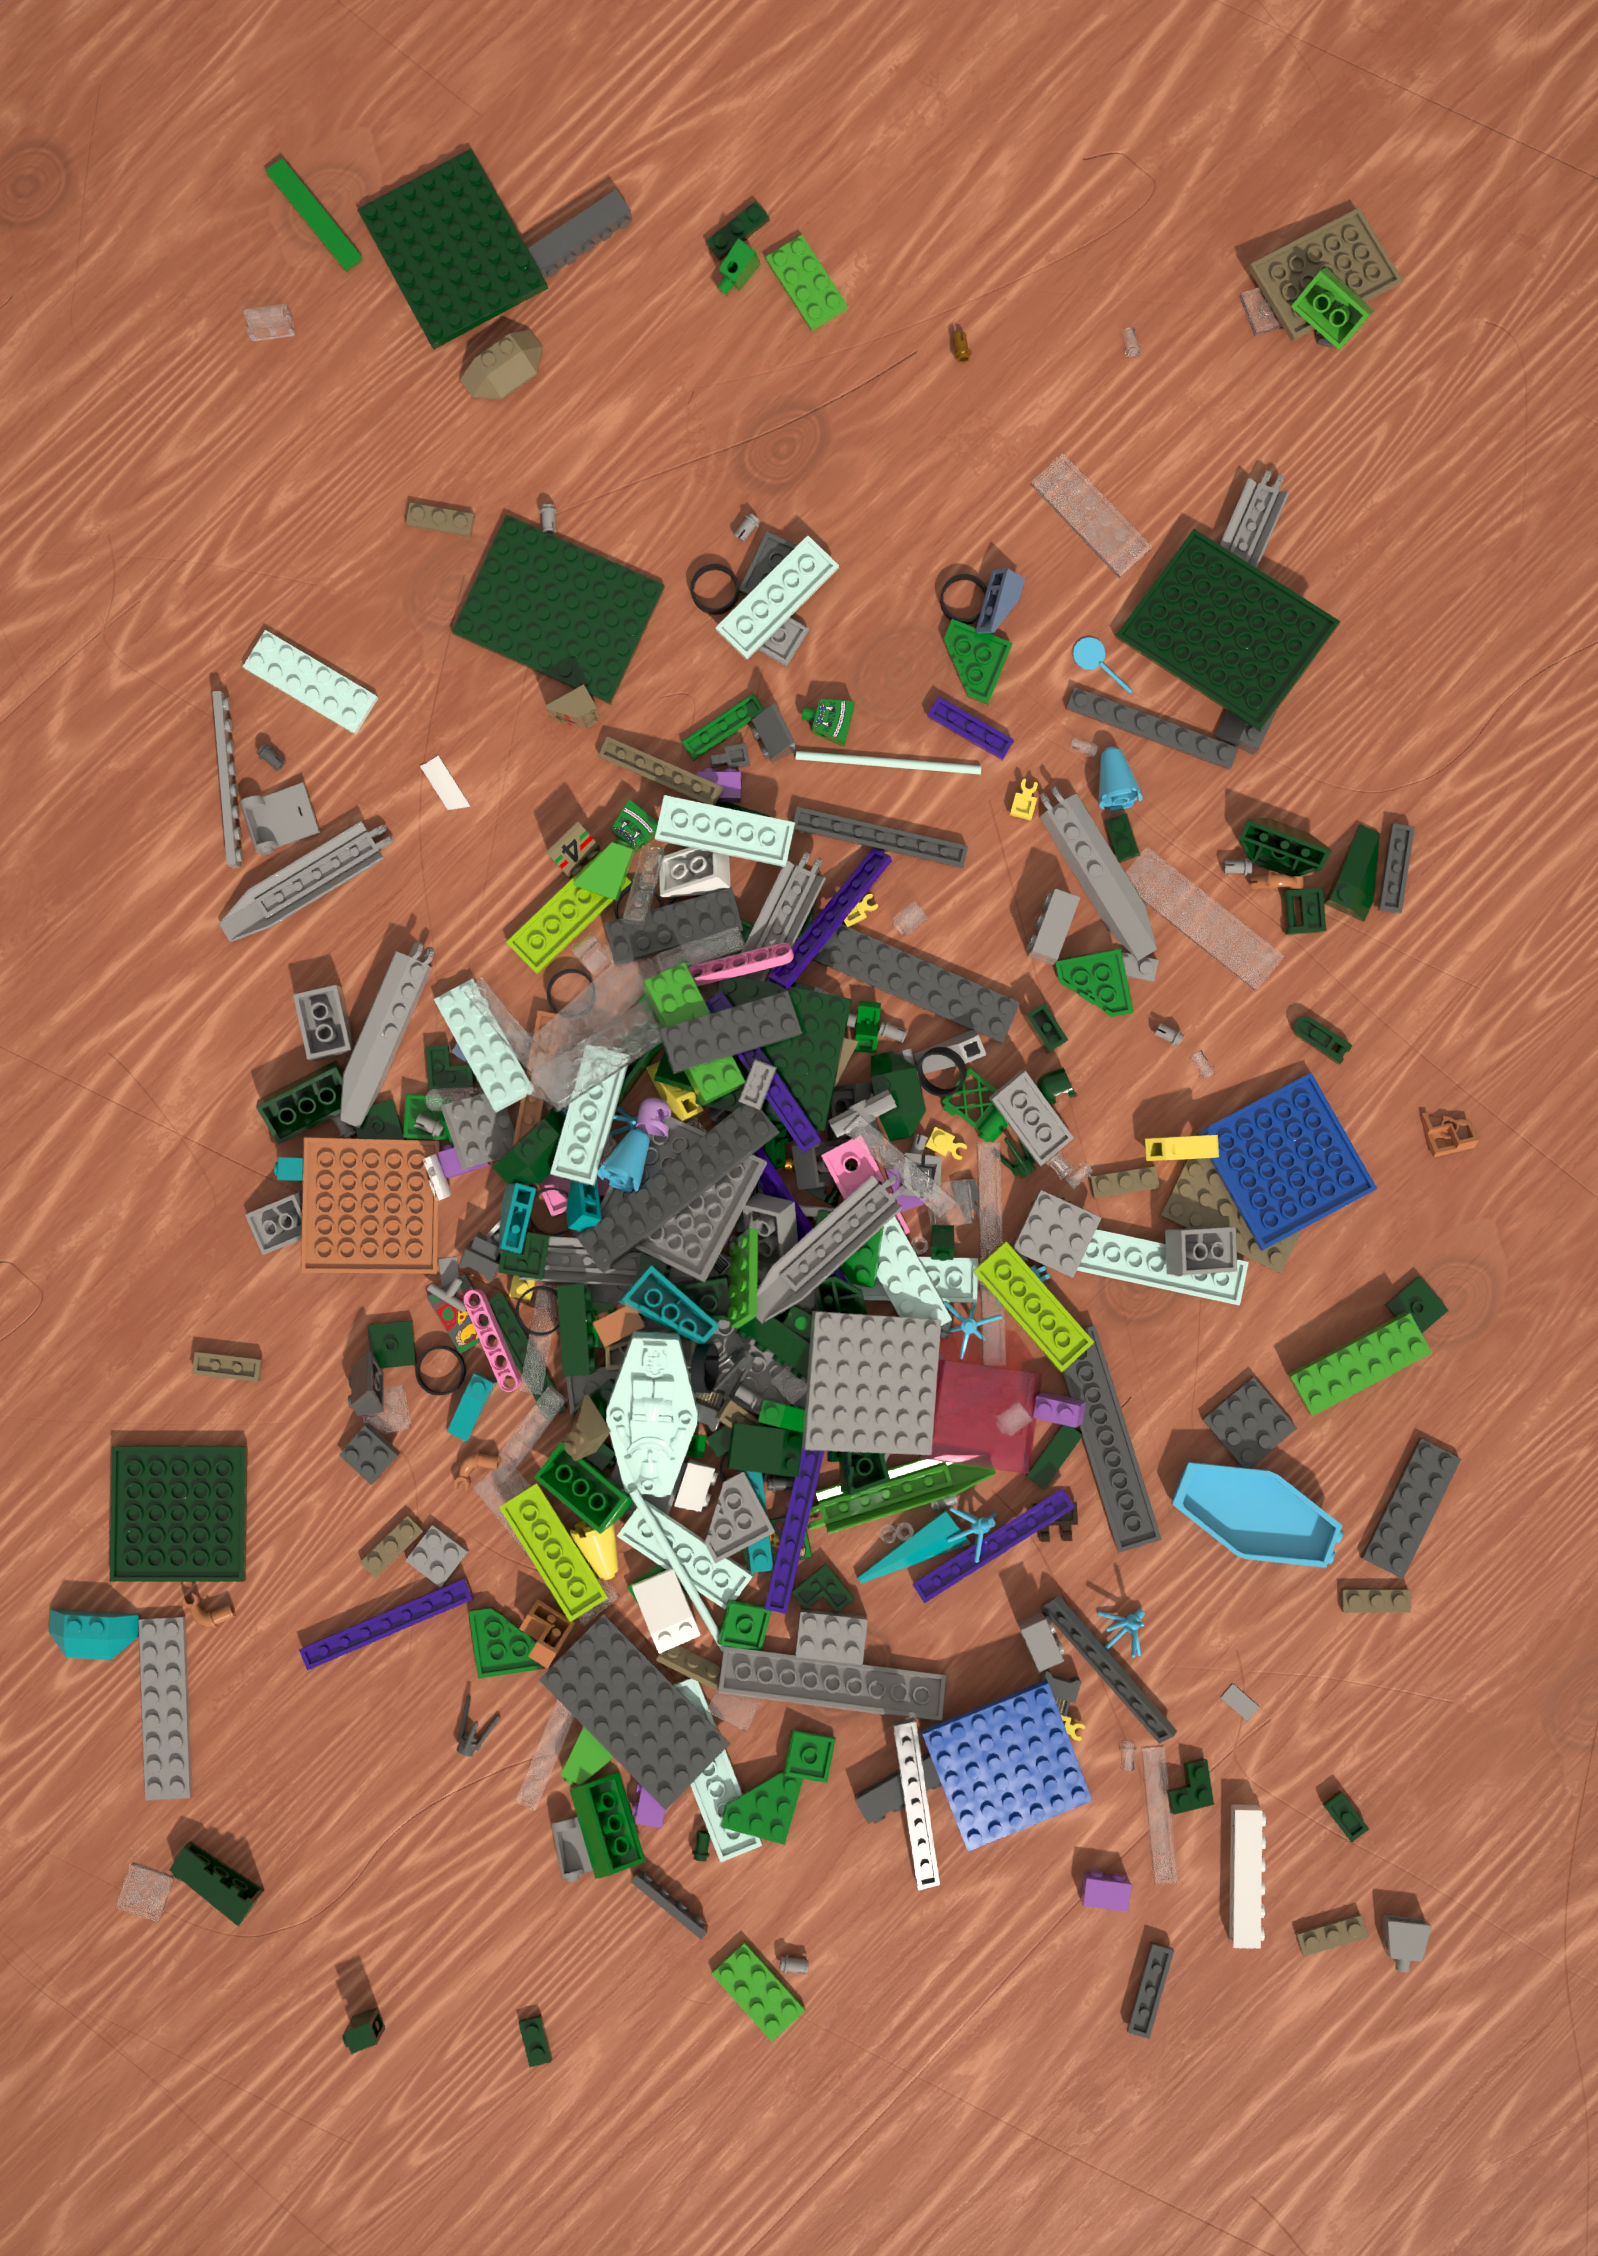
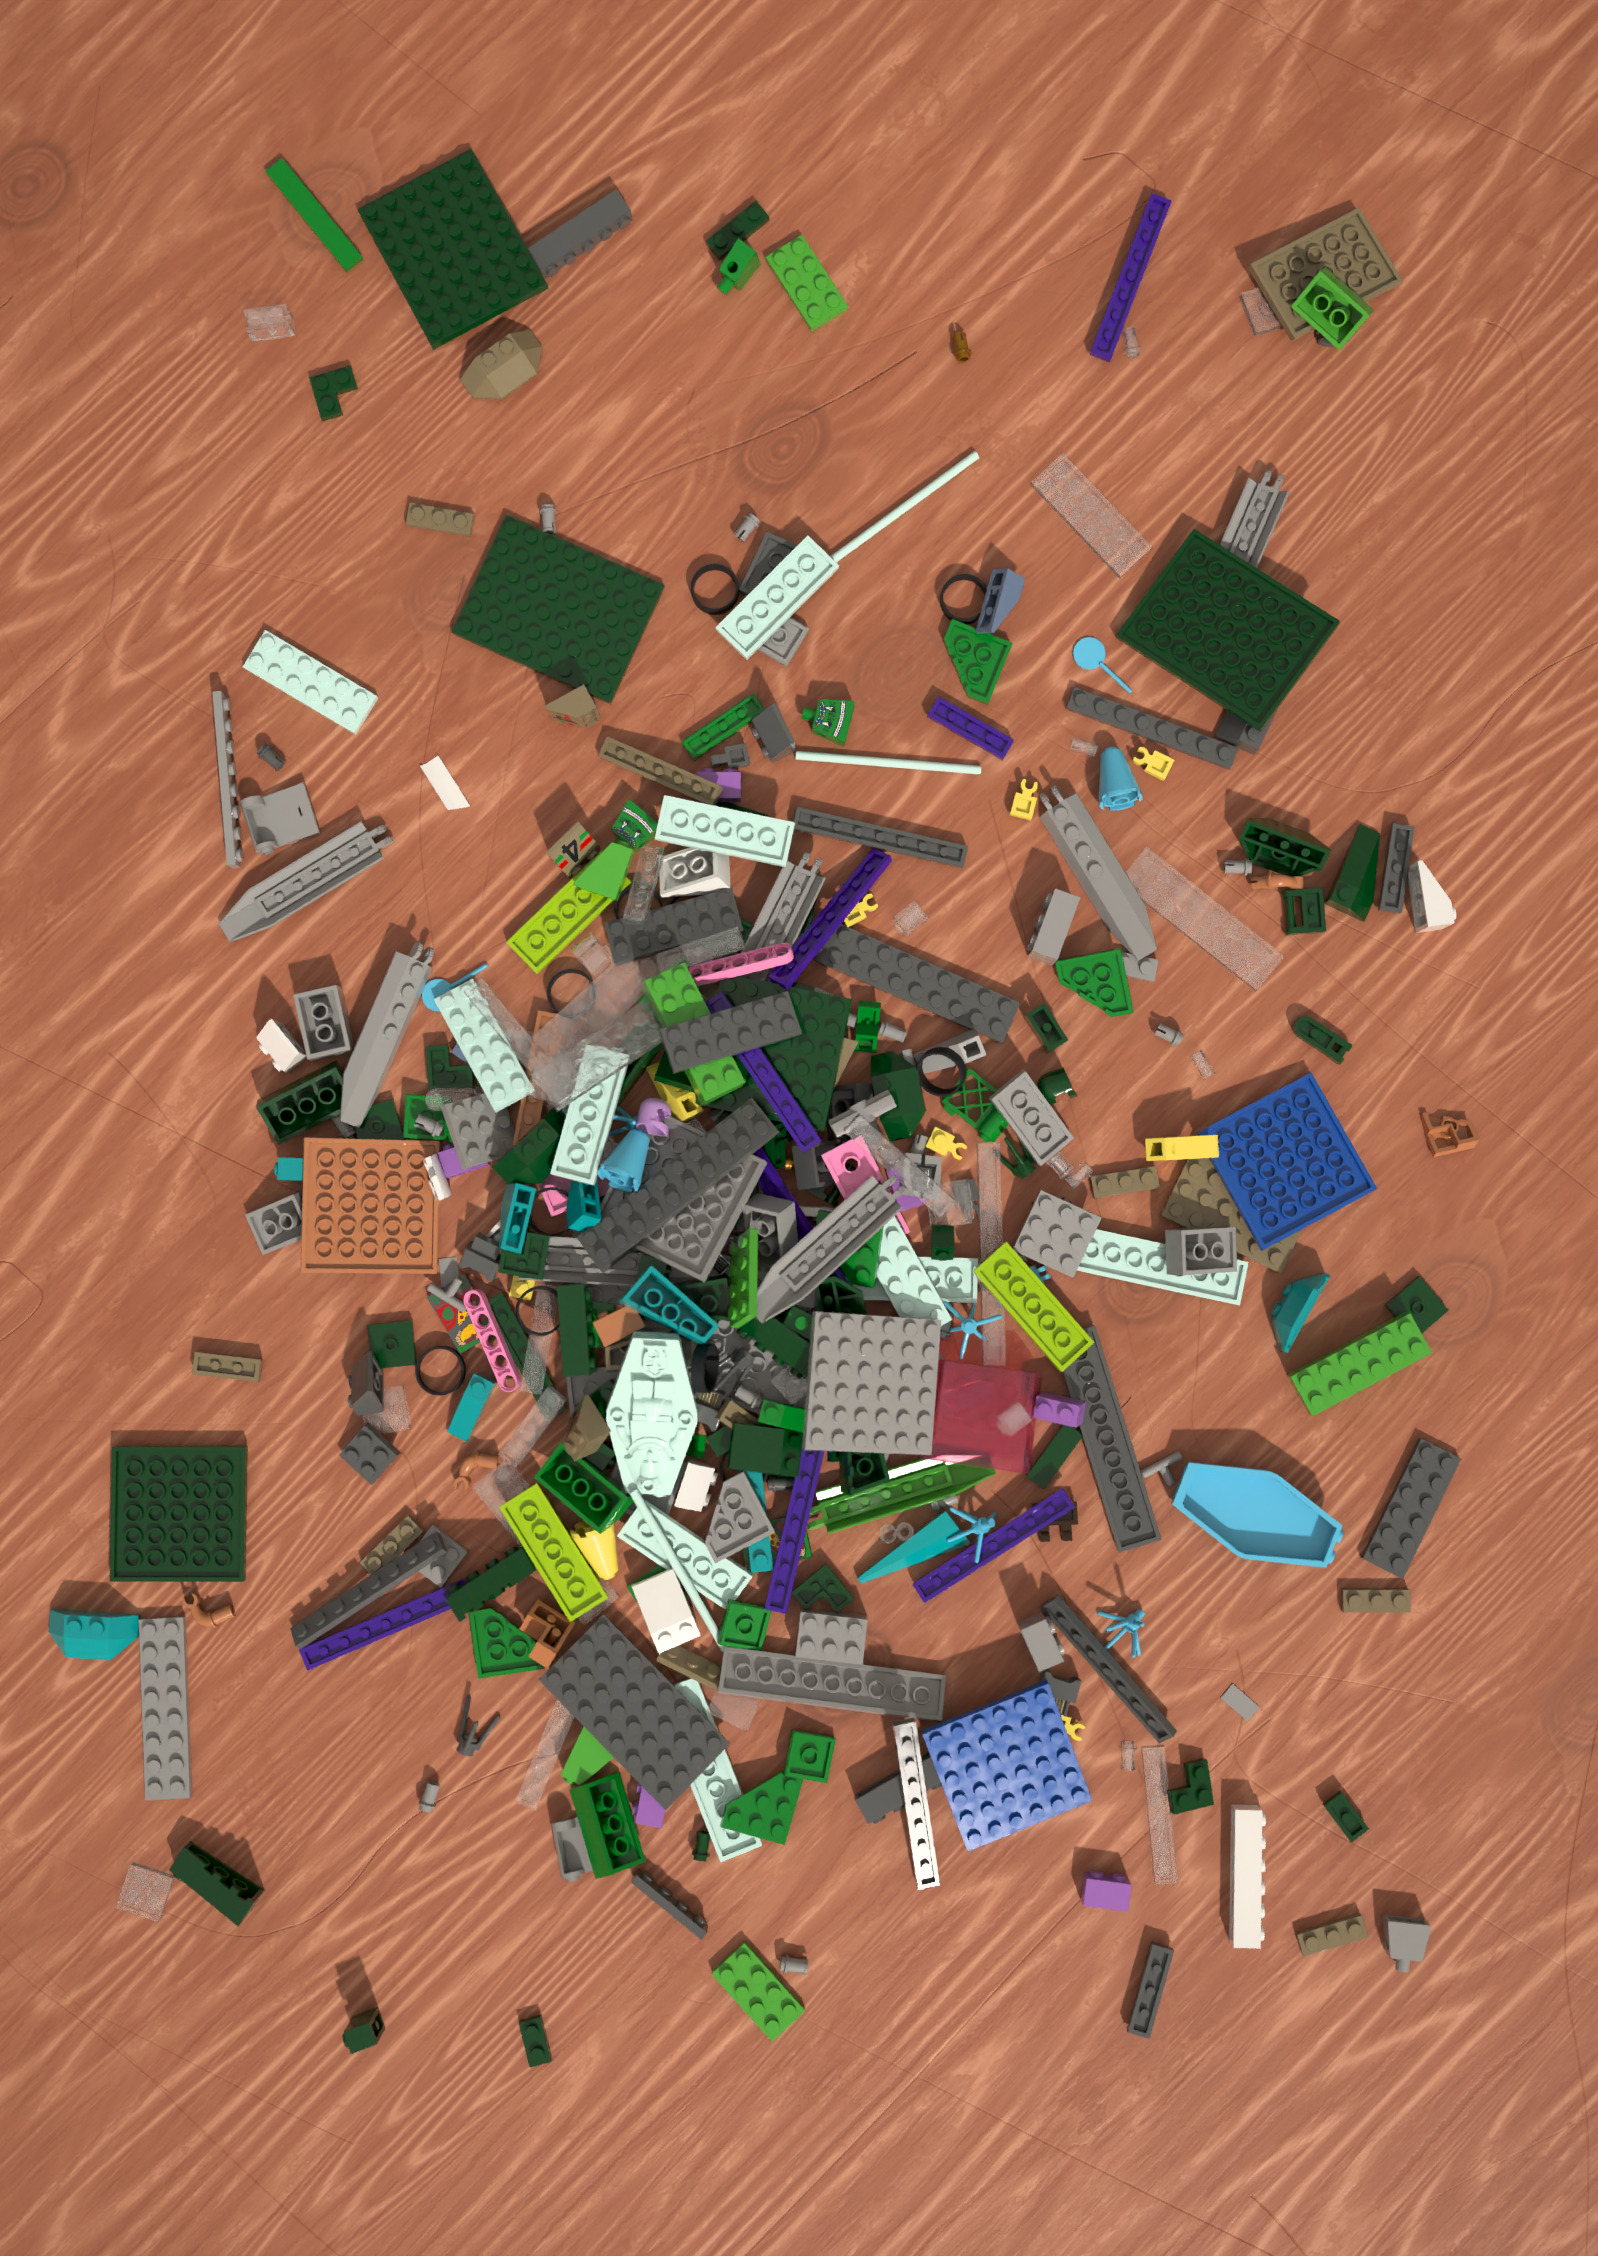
(281, 1046): none -> white slope
(328, 387): none -> dark green plate
(368, 1590): none -> dark grey plate
(429, 1797): none -> light grey pin
(439, 986): none -> medium azure piece
(489, 1582): none -> dark green wedge
(757, 1084): light grey plate -> none
(908, 504): none -> light aqua piece
(925, 1245): clear pin -> none
(1123, 837): dark green plate -> none
(1130, 277): none -> dark purple plate
(1156, 764): none -> light yellow plate
(1162, 1466): none -> light grey piece
(1249, 1423): dark grey plate -> none
(1295, 1307): none -> teal wedge
(1429, 902): none -> white slope

